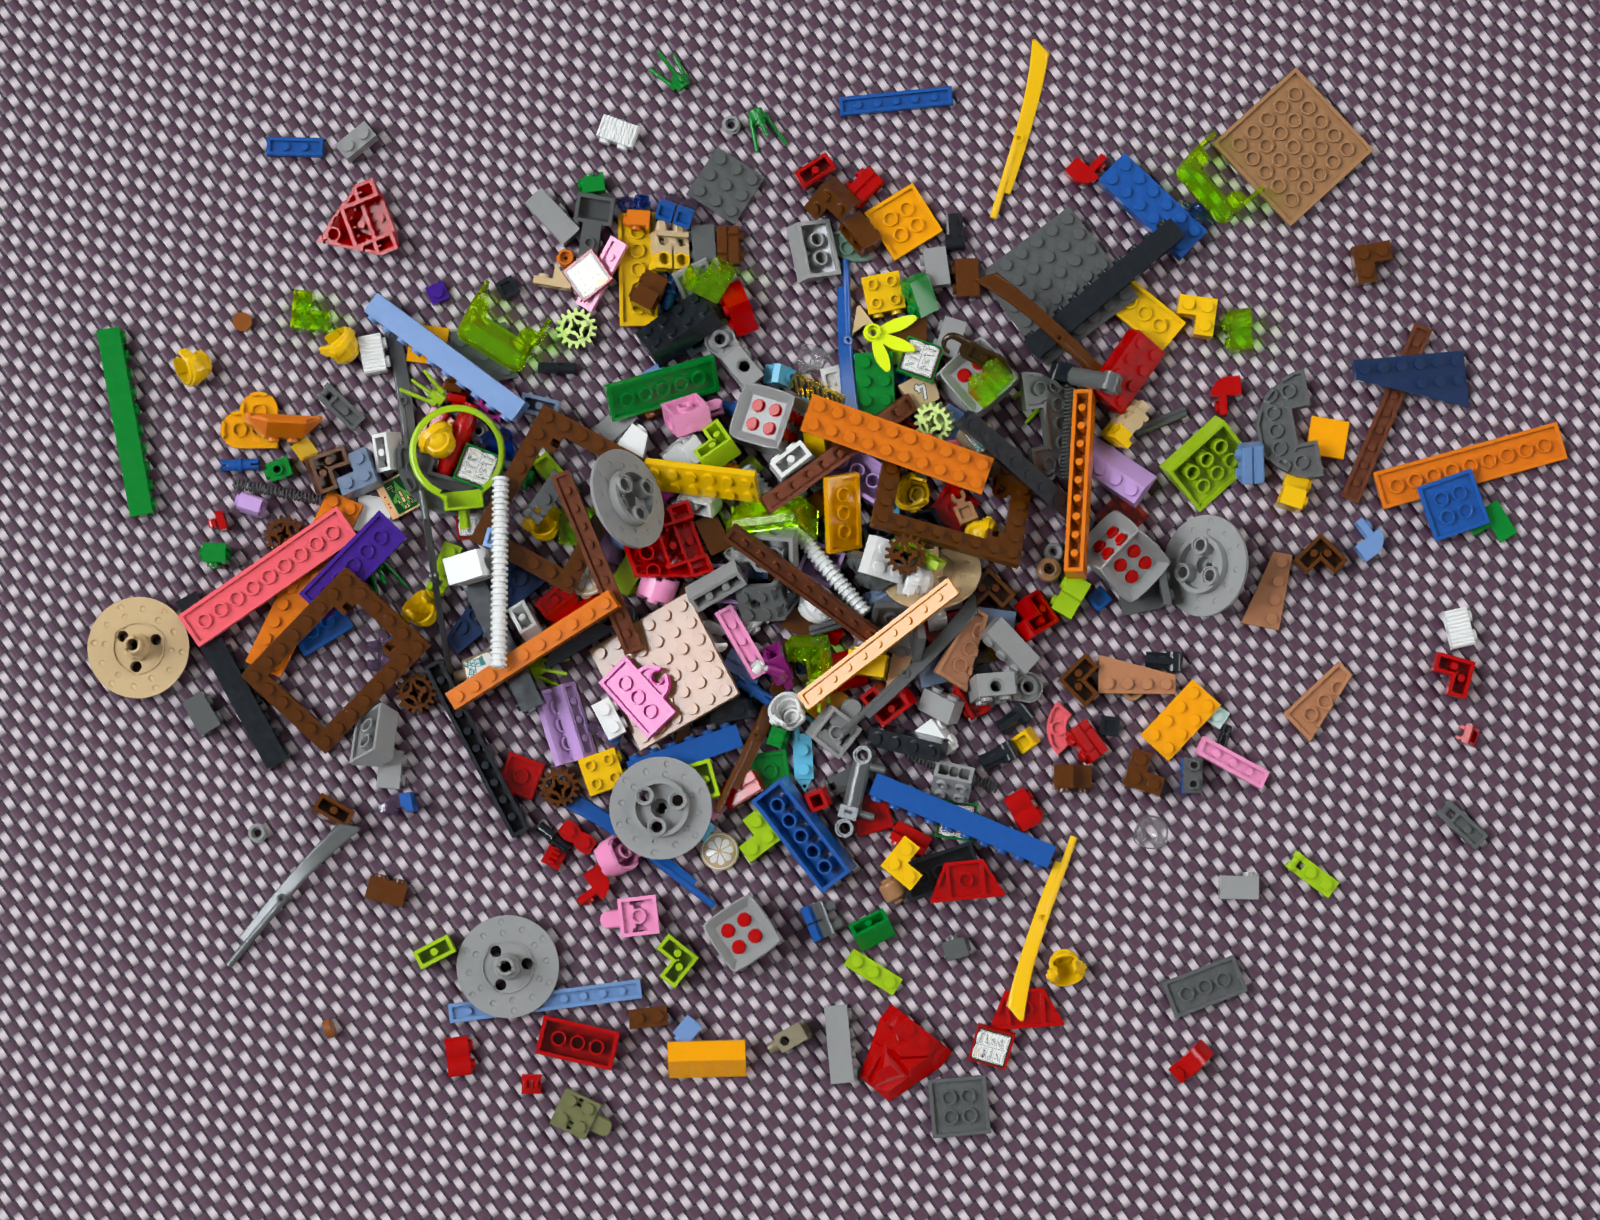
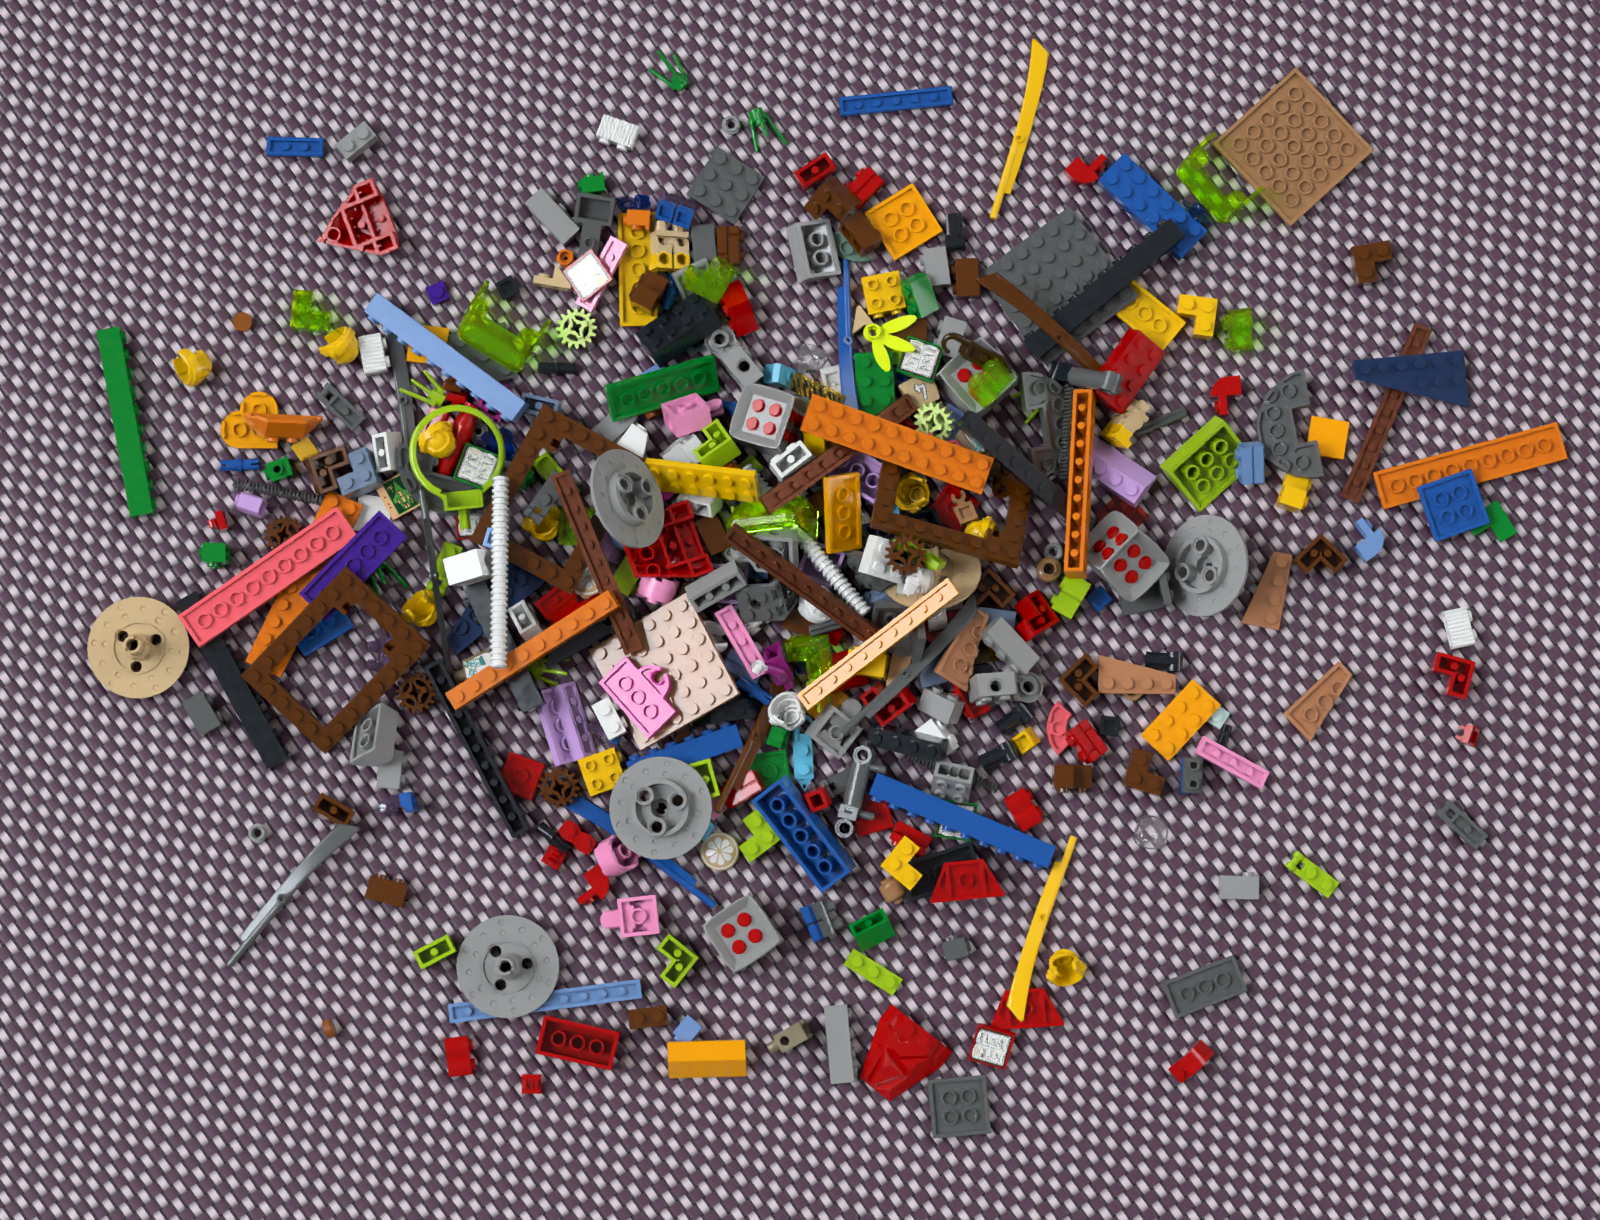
(580, 1115): olive brick -> none

